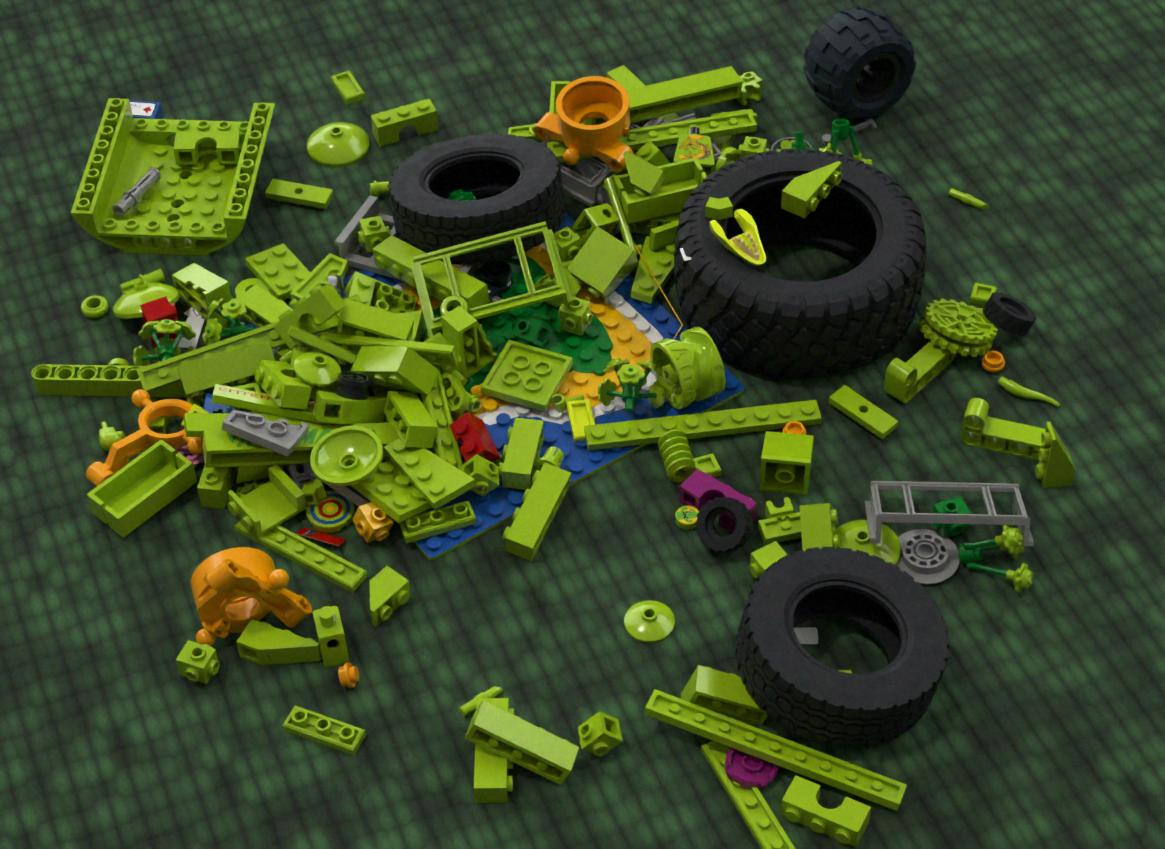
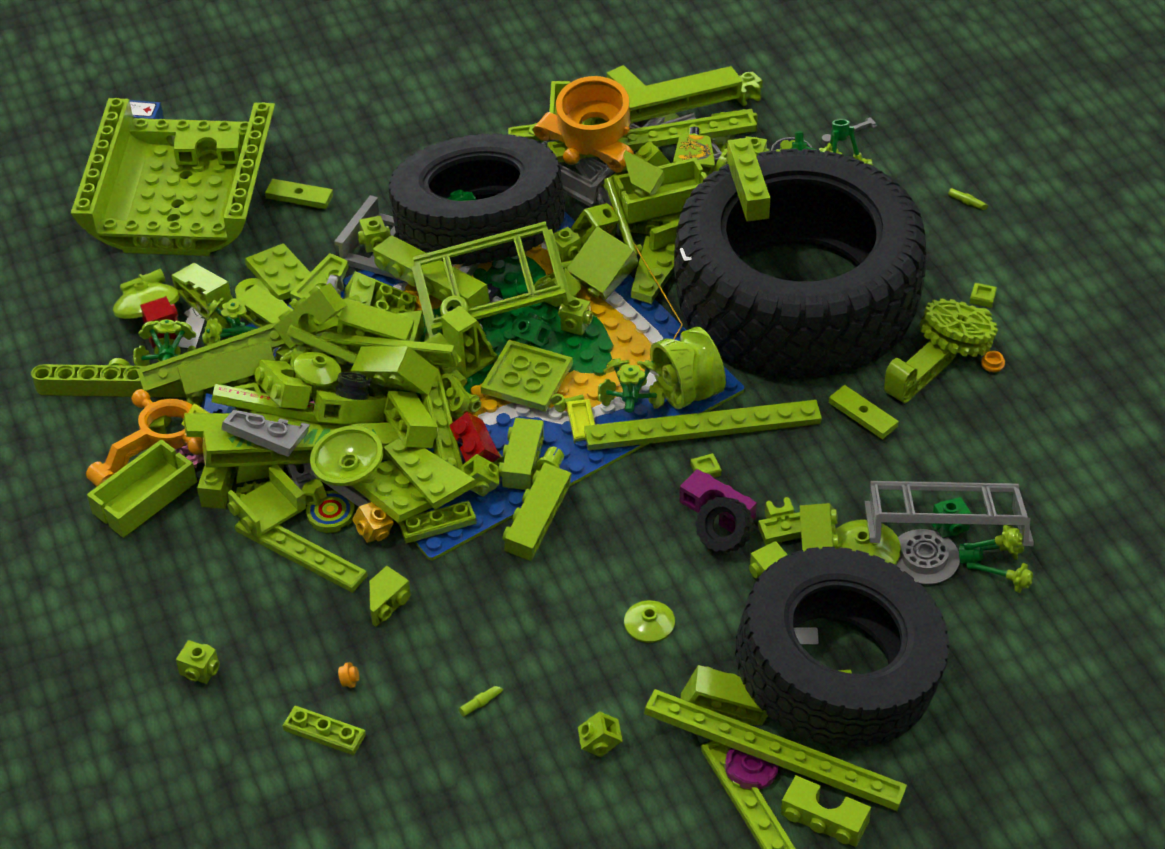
(96, 312): lime piece -> none
(109, 436): lime piece -> none
(132, 196): light grey pin -> none
(242, 587): light orange piece -> none
(271, 645): lime slope -> none
(321, 536): red sticker -> none
(329, 627): lime torso -> none
(338, 144): lime dish -> none
(348, 87): lime tile -> none
(379, 188): lime pin -> none
(389, 123): lime arch -> none
(491, 769): lime brick -> none
(497, 273): black wheel -> none
(522, 742): lime brick -> none
(676, 455): lime piece -> none
(686, 517): tile -> none
(719, 208): lime piece -> none
(748, 179): none -> lime brick
(748, 244): neon yellow animal -> none
(786, 462): lime slope -> none
(794, 427): light orange plate -> none
(807, 190): lime slope -> none
(859, 63): black wheel -> none
(999, 434): lime beam -> none
(1009, 314): black tyre -> none
(1022, 392): lime animal -> none
(1055, 462): lime slope -> none

